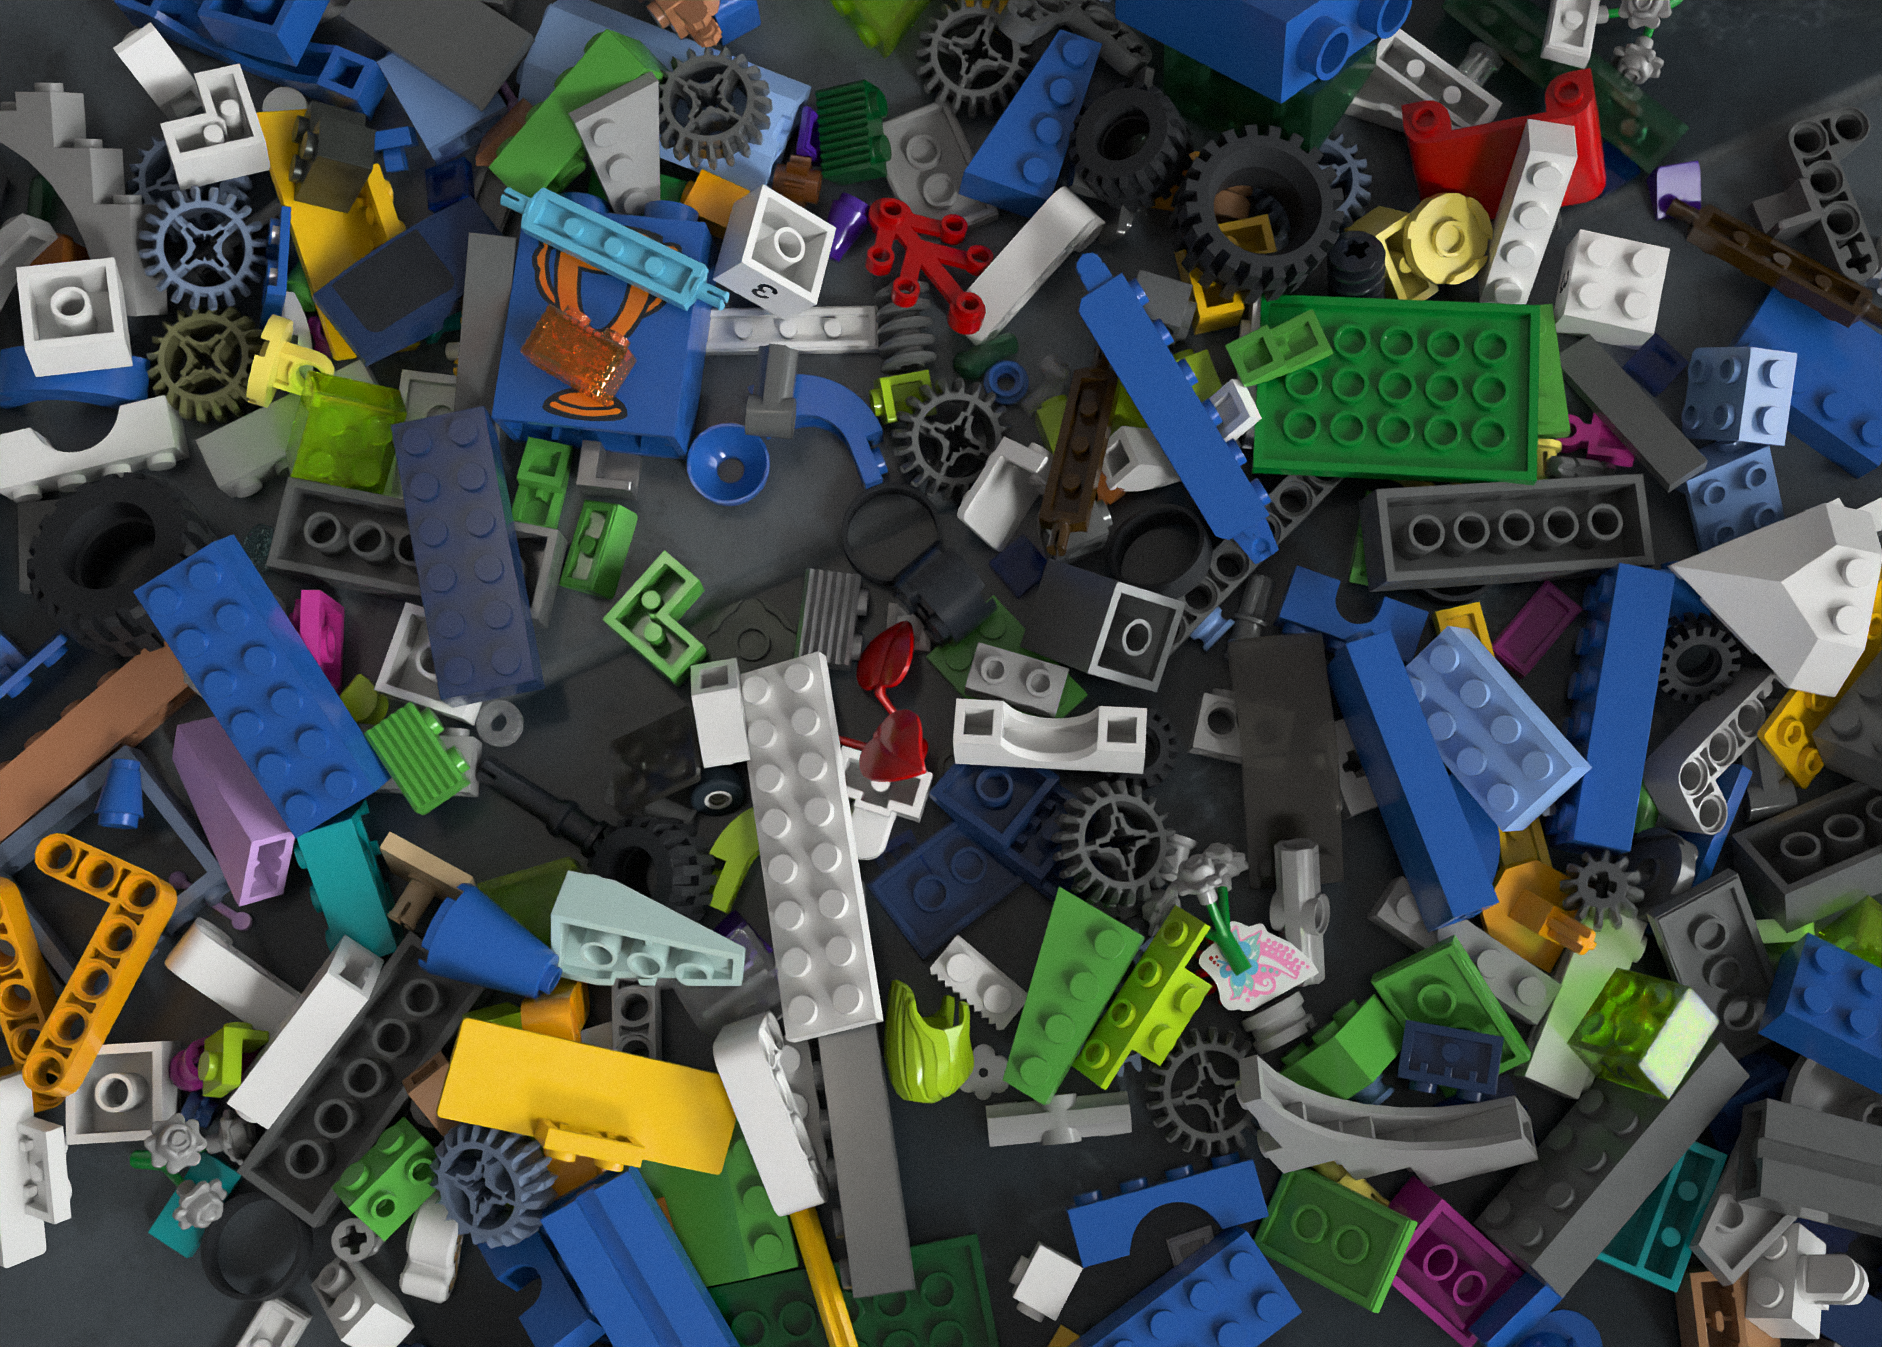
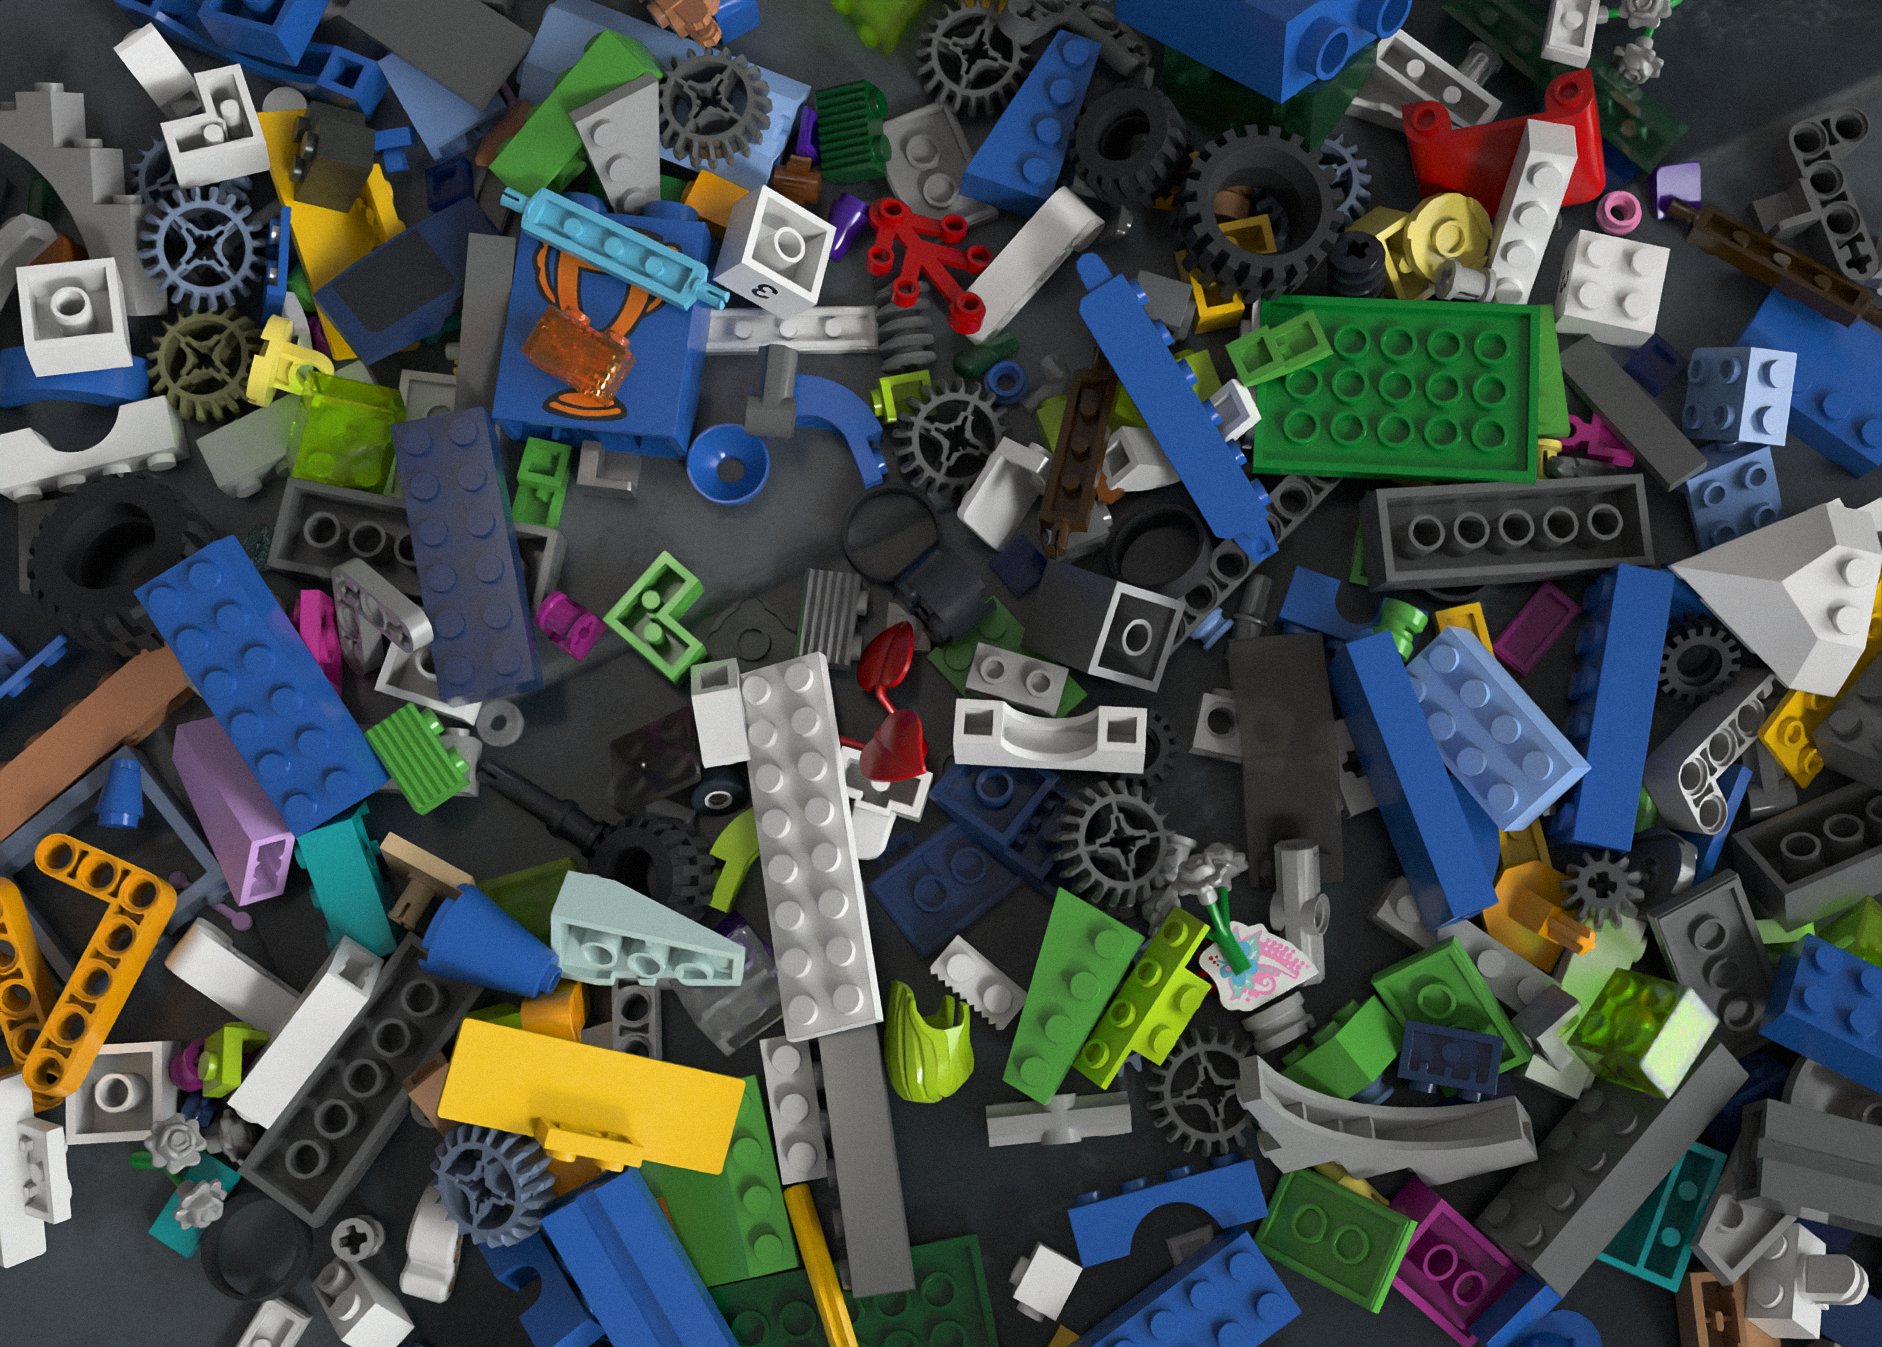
(364, 702): lime brick -> none
(374, 607): none -> light grey beam
(389, 1179): bright green brick -> none
(569, 624): none -> magenta piece
(599, 549): bright green slope -> none
(767, 1113): white beam -> none
(983, 1086): light grey plant -> none
(1403, 622): none -> bright green wheel
(1465, 283): none -> light grey bush
(1546, 1022): none -> flat silver panel
(1626, 204): none -> bright pink plate

